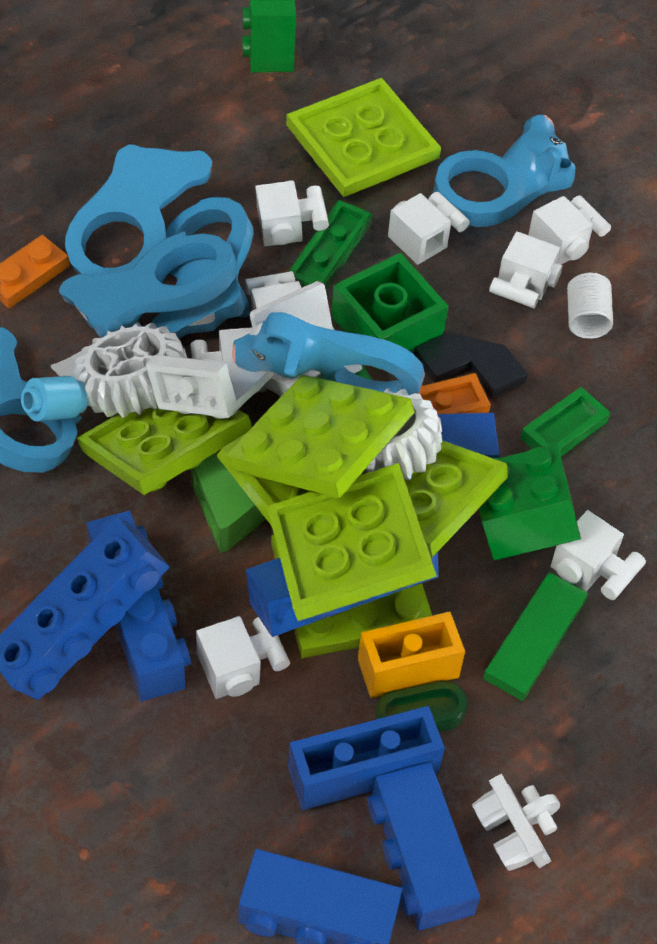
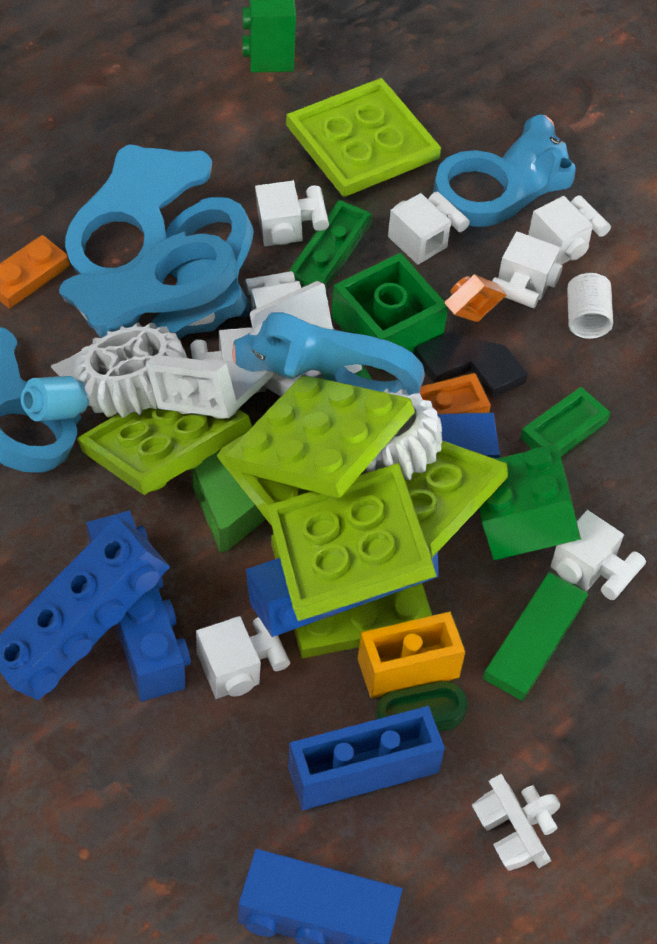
(423, 846): blue brick -> none
(474, 297): none -> orange plate

